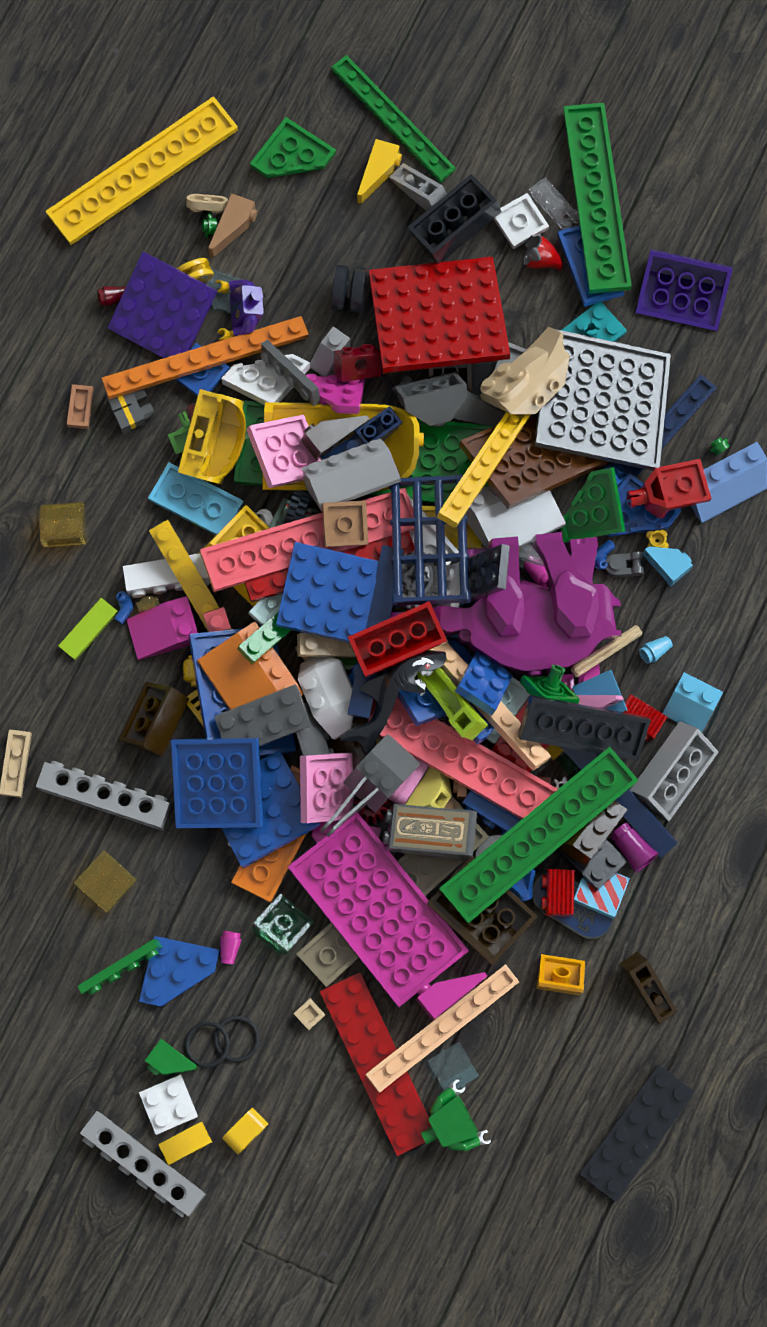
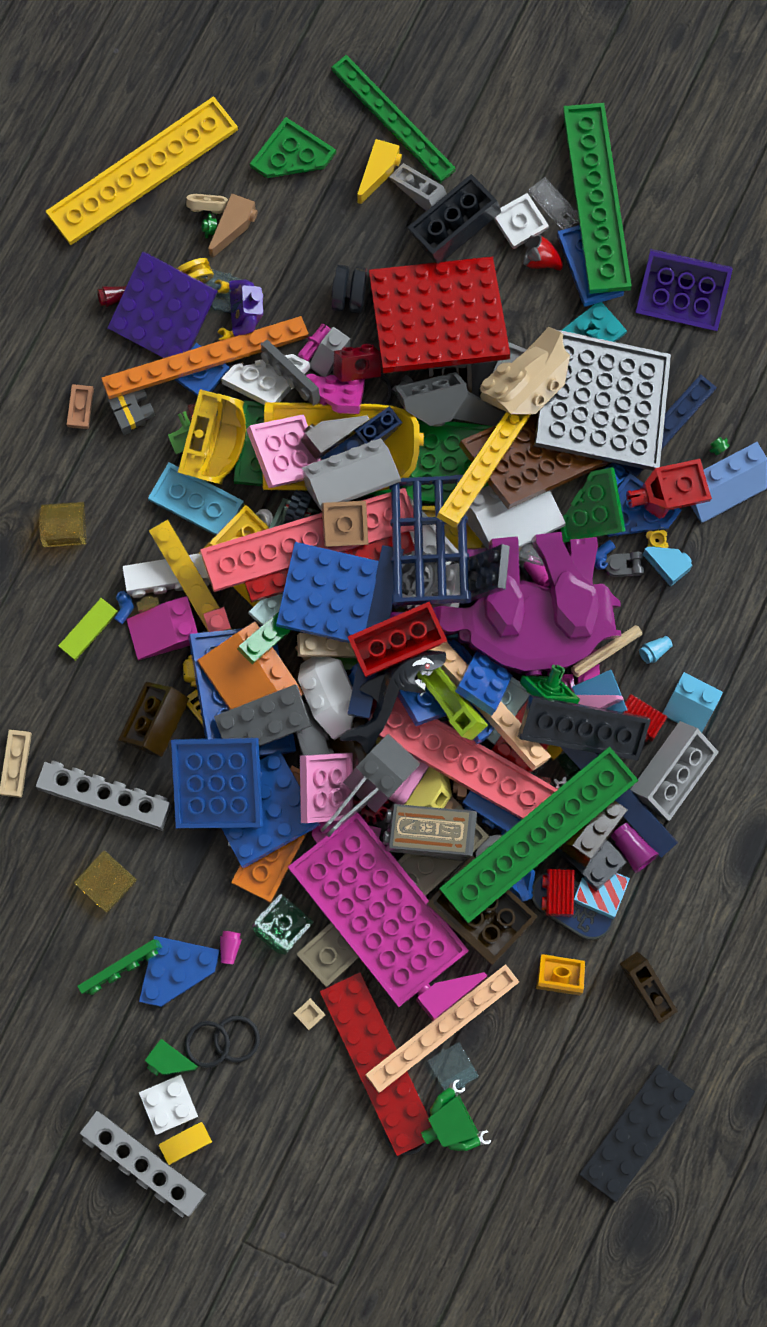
(245, 1131): yellow beam -> none
(314, 342): none -> dark pink axle

